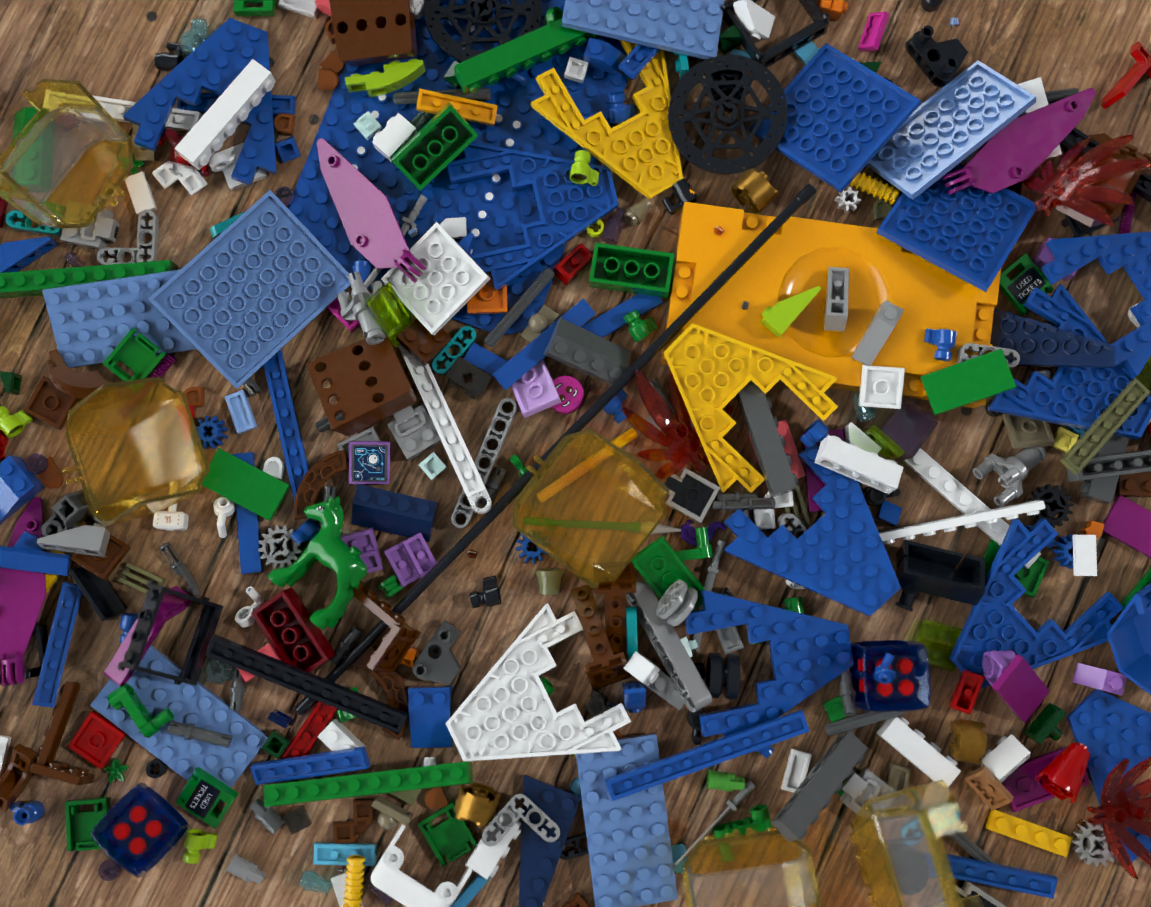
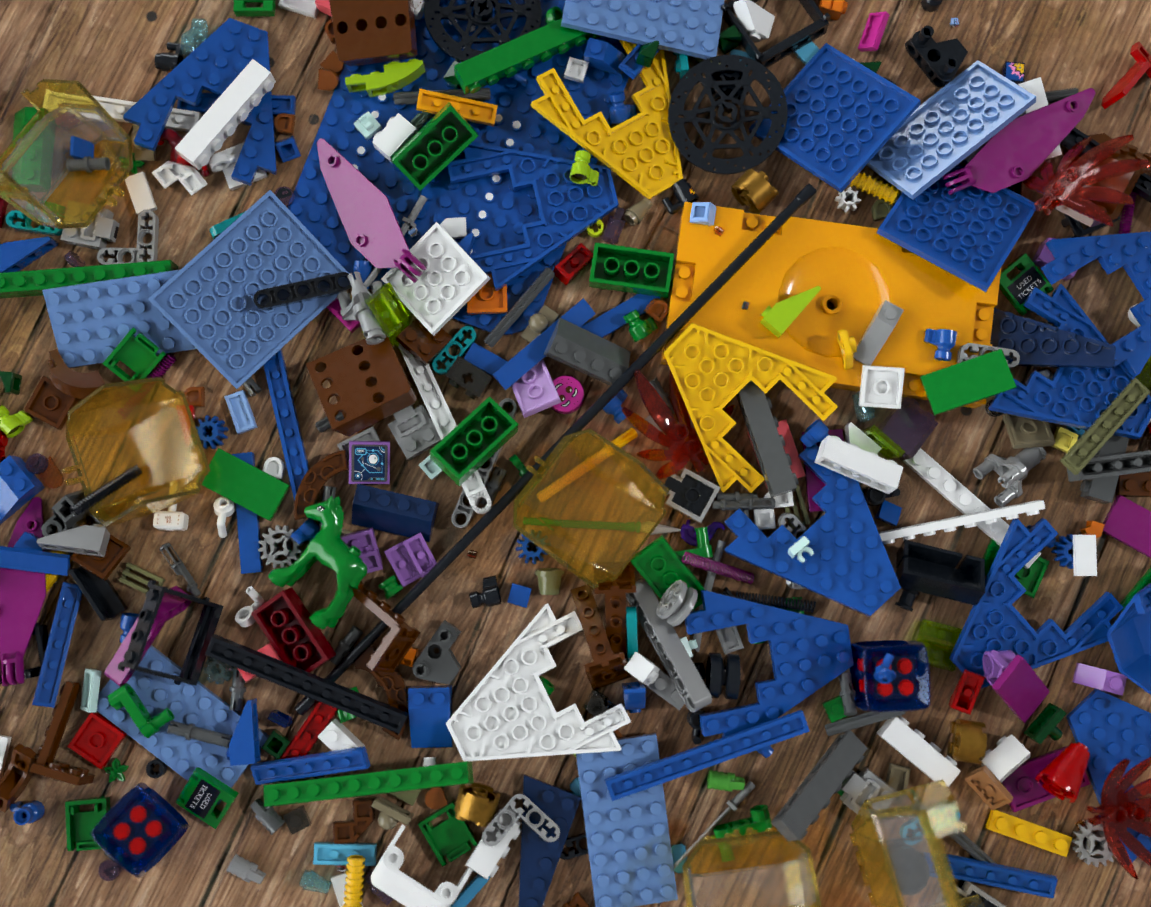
(80, 148): none -> blue slope
(88, 164): none -> dark grey pin
(90, 690): none -> light aqua tile
(107, 491): none -> black piece
(195, 841): lime piece -> none
(245, 742): none -> blue slope
(292, 289): none -> black beam
(474, 441): none -> green brick
(519, 595): none -> blue slope
(647, 53): none -> dark green slope
(657, 309): none -> dark orange tile
(703, 213): none -> light blue slope
(709, 561): none -> magenta piece
(792, 606): none -> black piece
(796, 770): white tile -> none
(800, 547): none -> light aqua tile
(836, 299): light grey slope -> none
(847, 346): none -> yellow piece
(1014, 71): none -> tile
(1055, 499): black gear -> none

